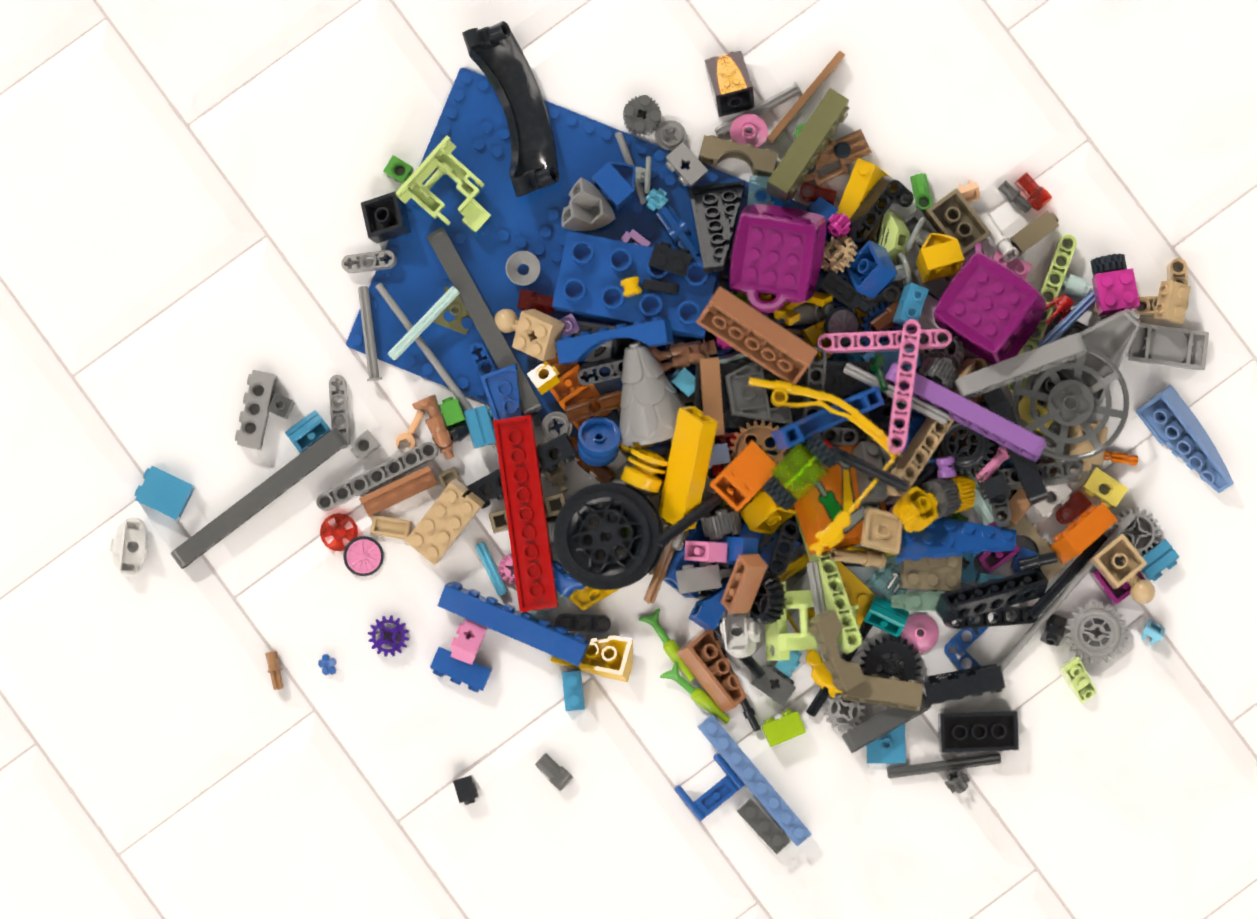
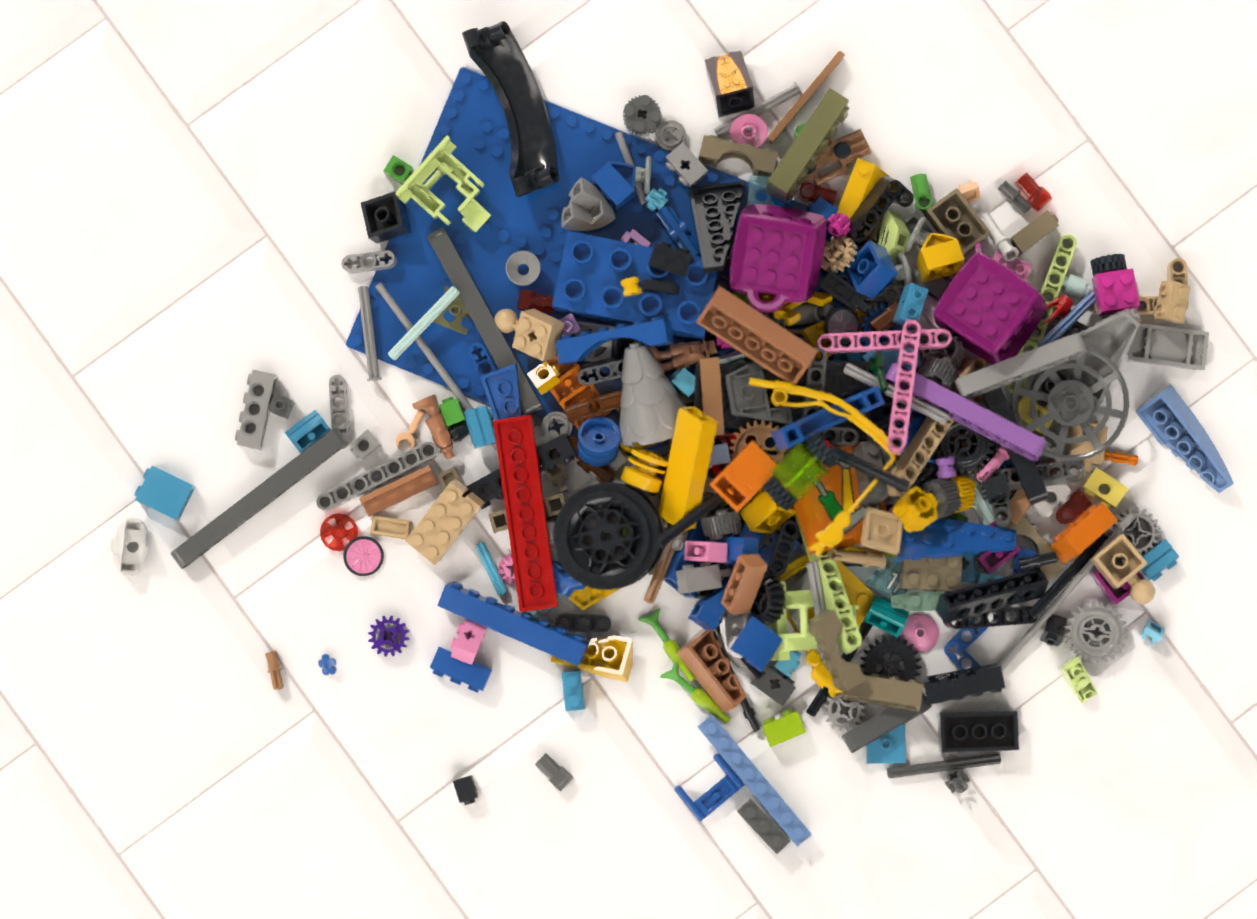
(756, 643): none -> blue slope

